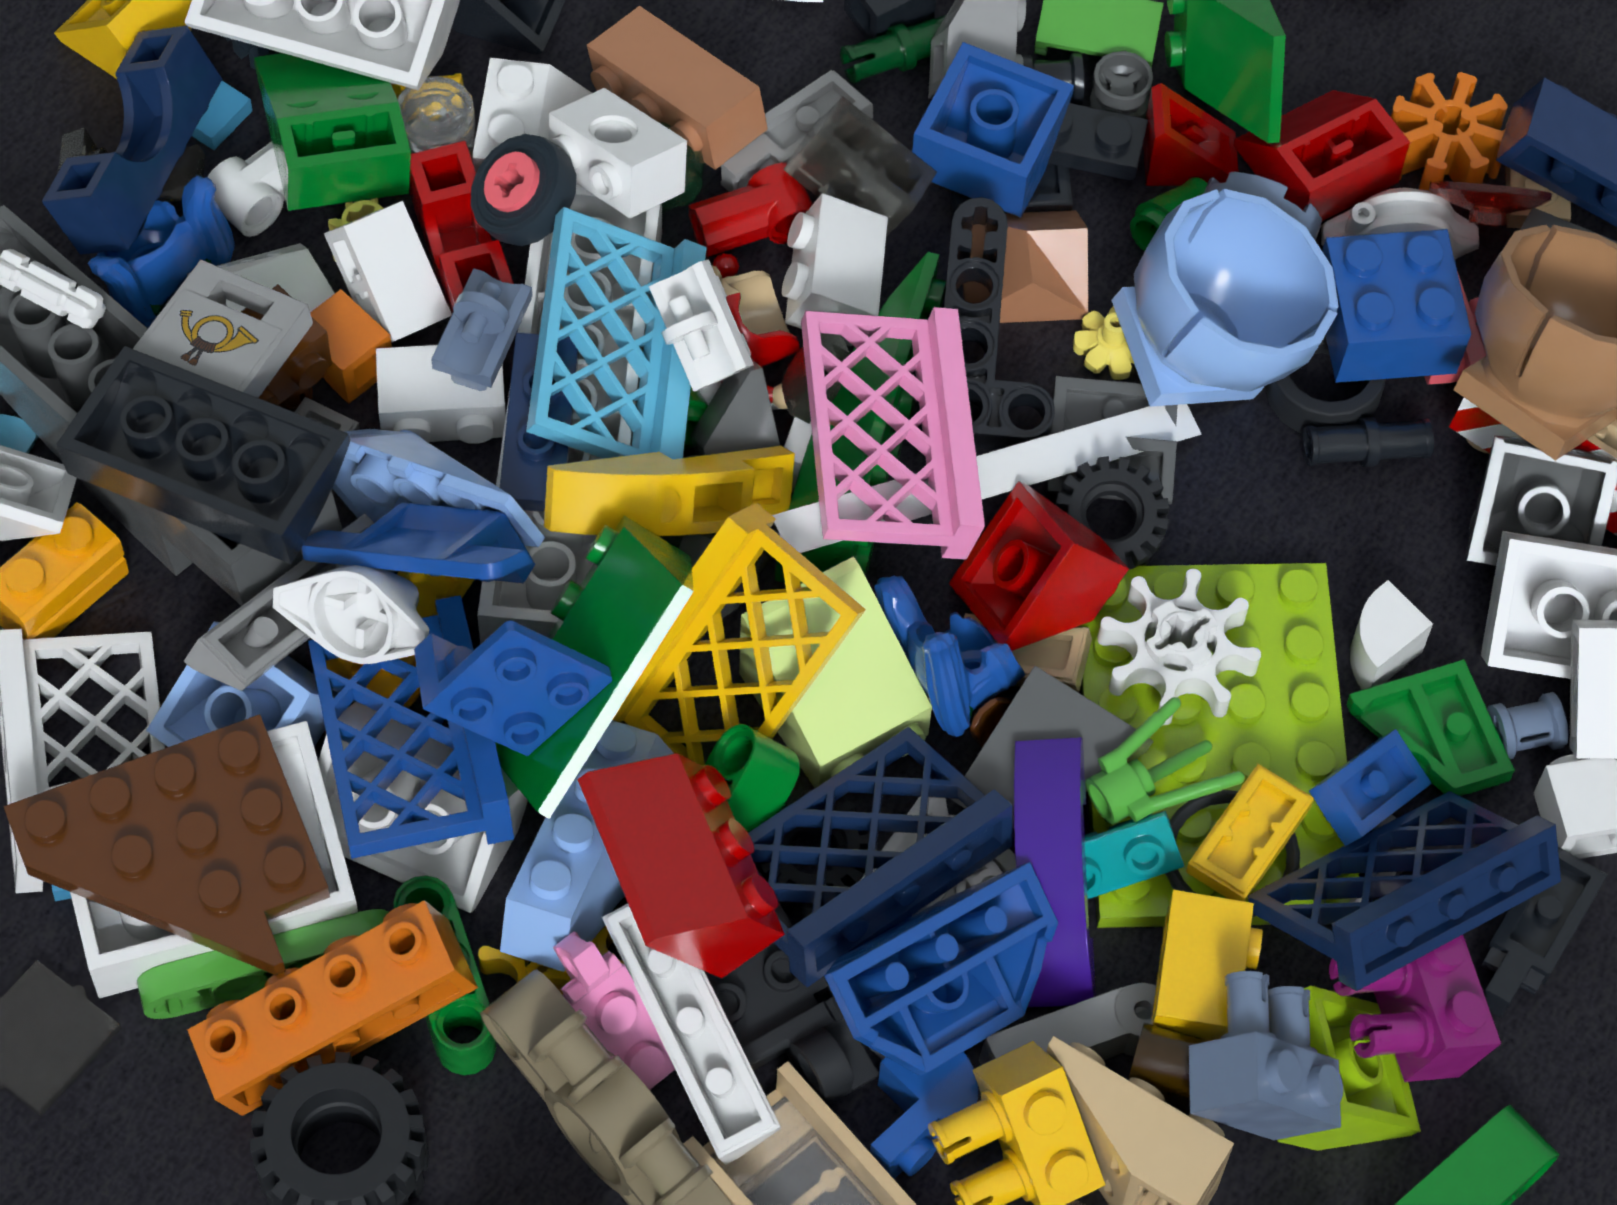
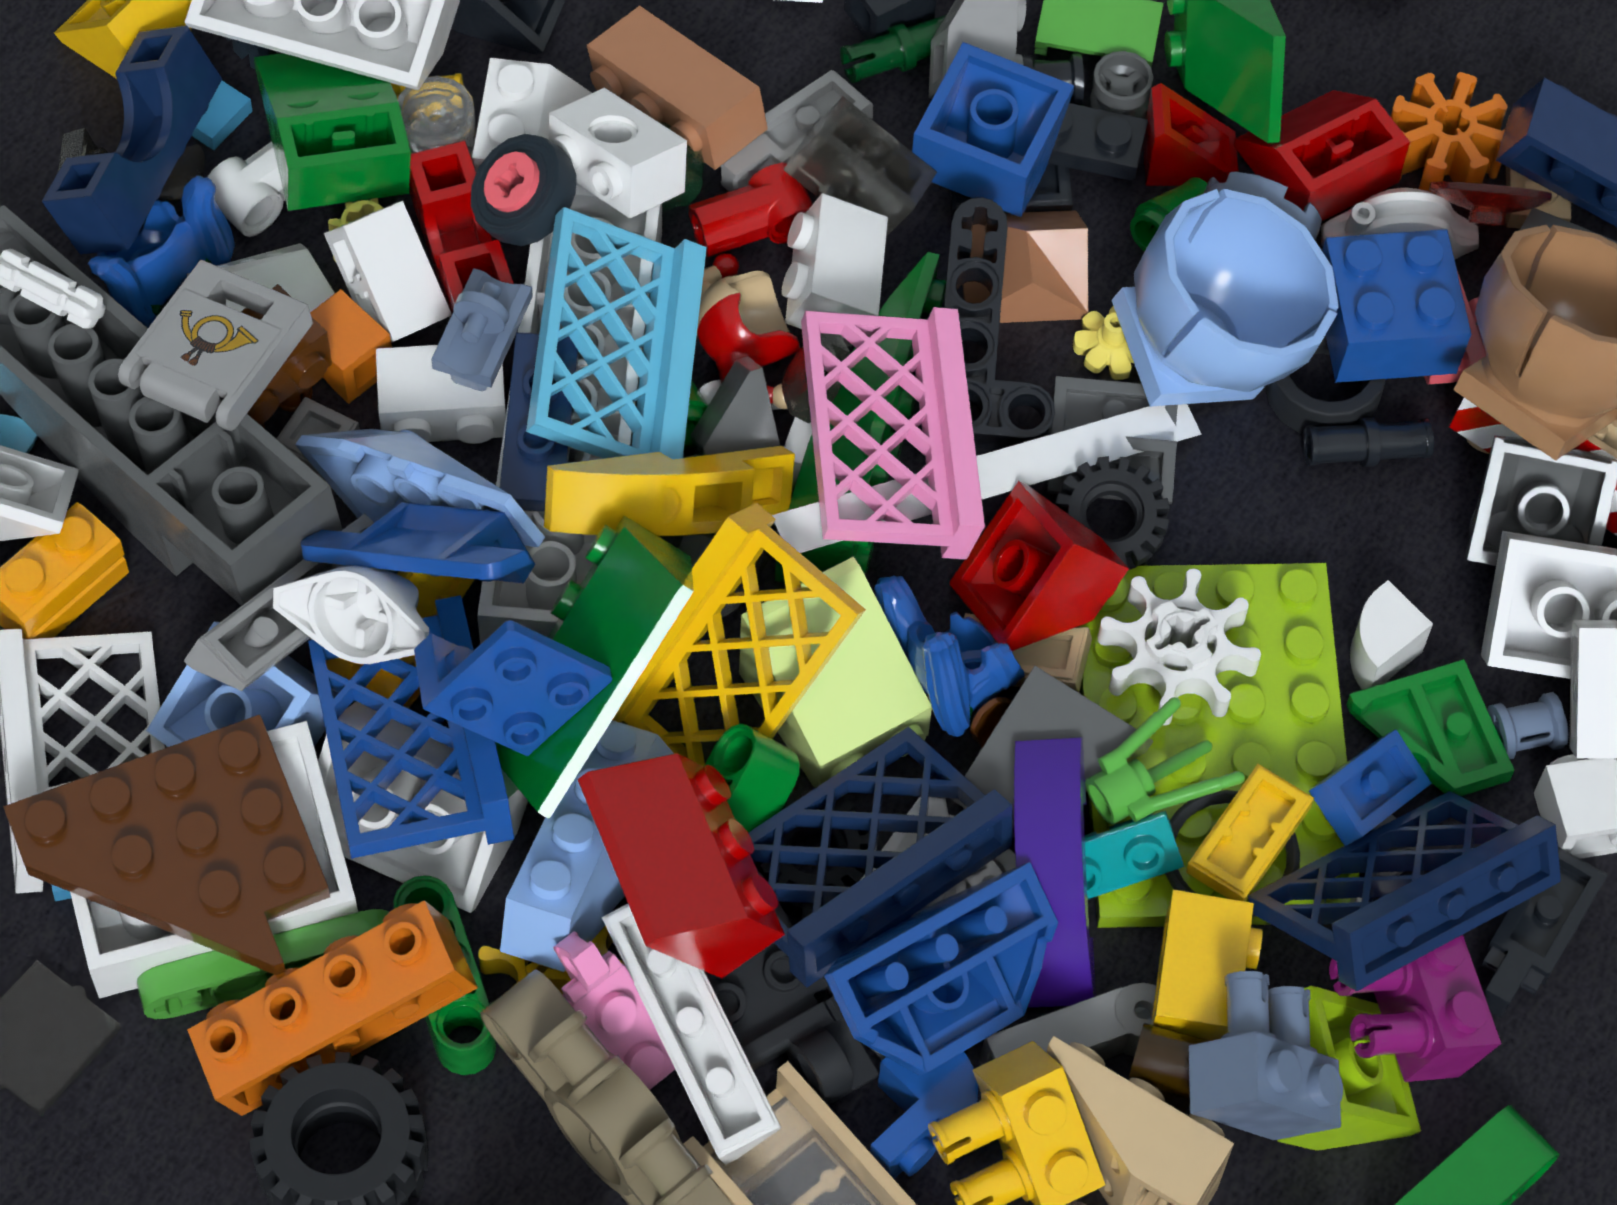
(205, 453): black slope -> none
(701, 325): white hips -> none

